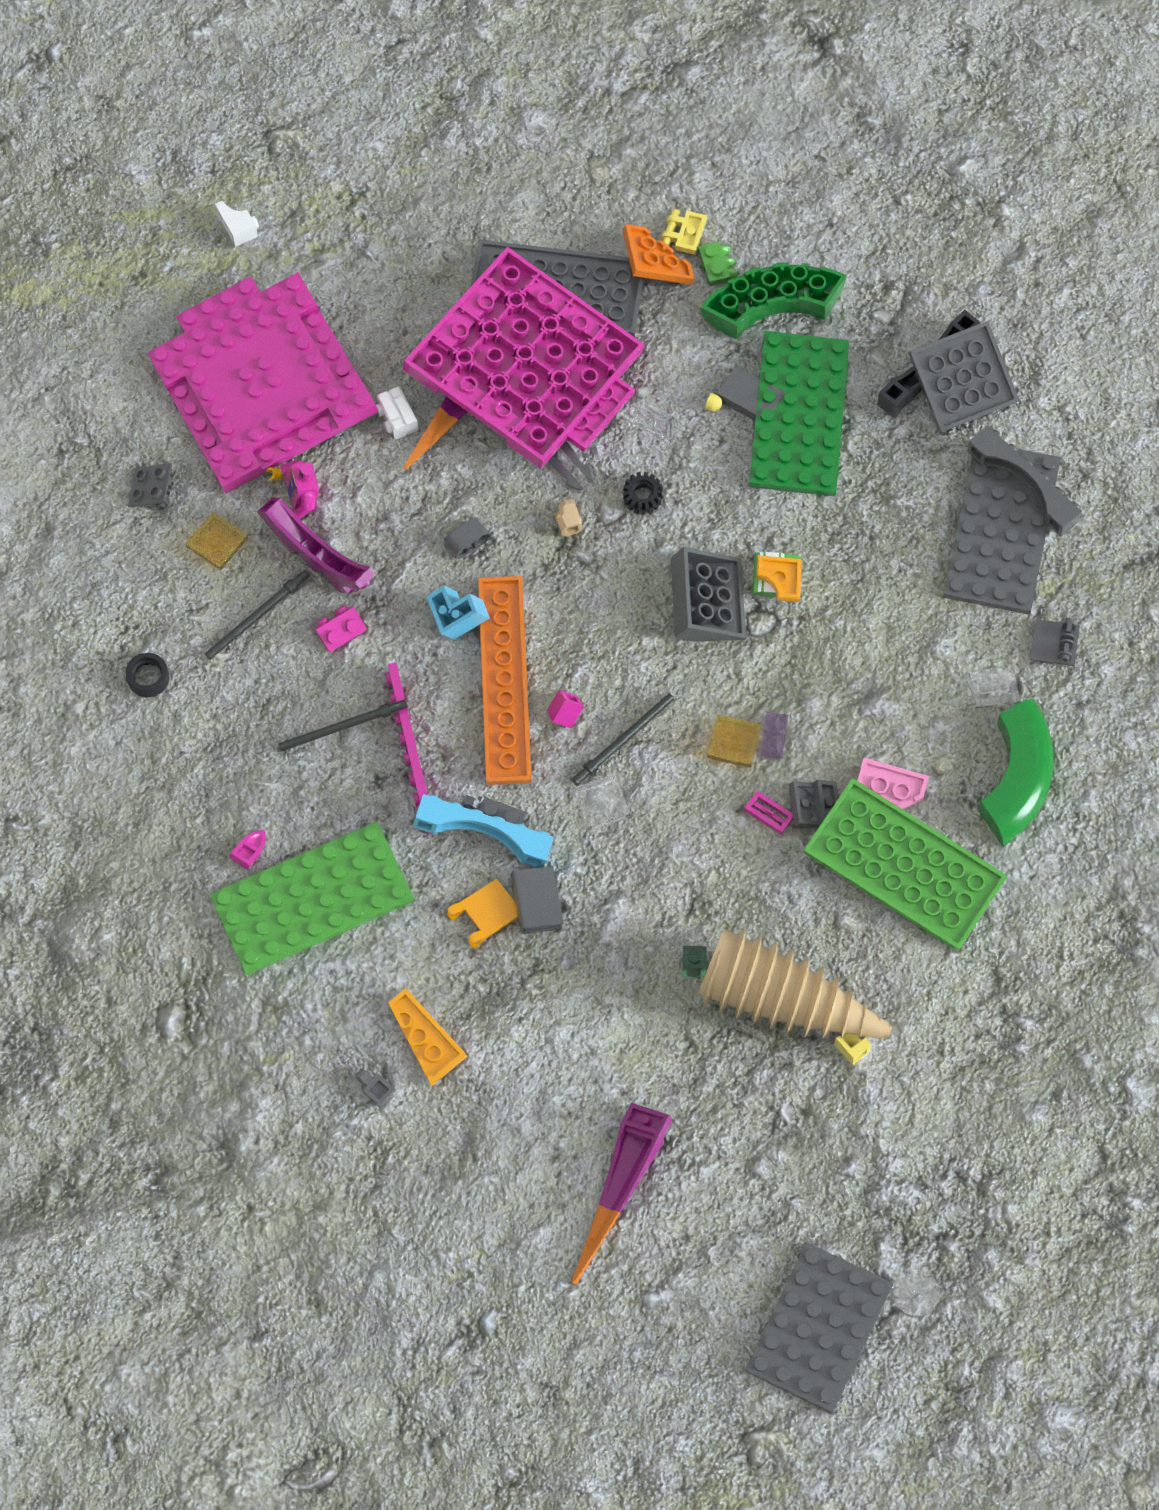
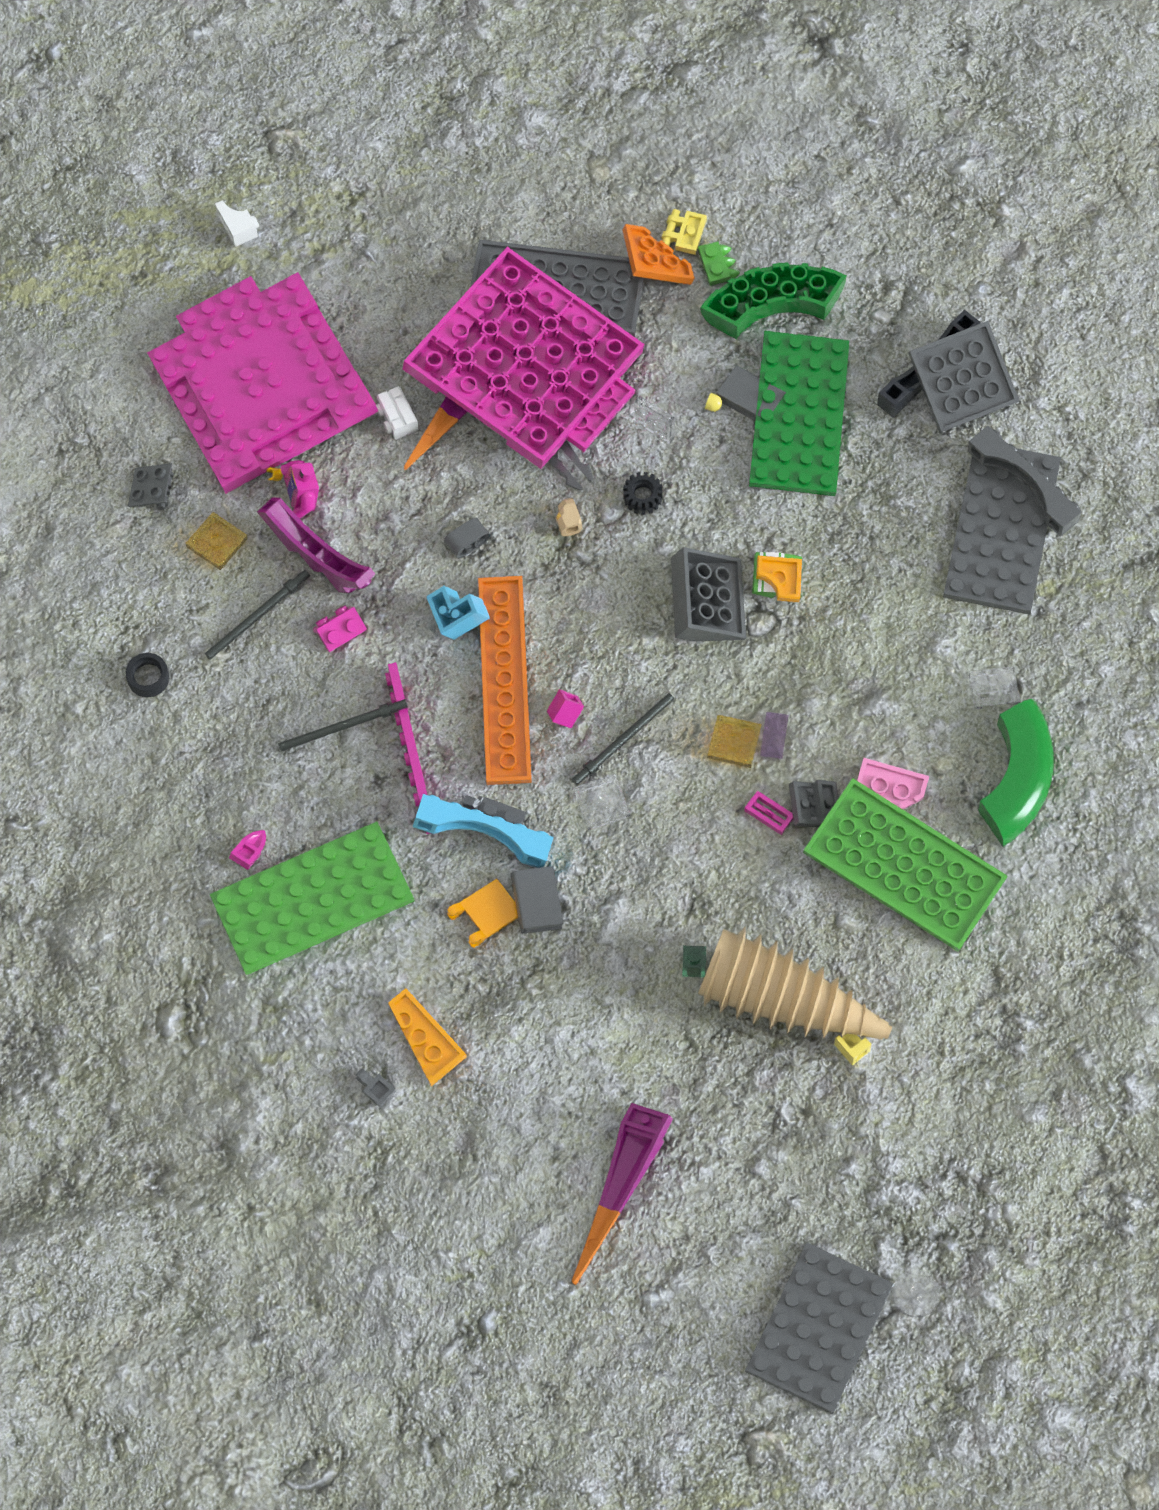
(1055, 641): dark grey hinge -> none

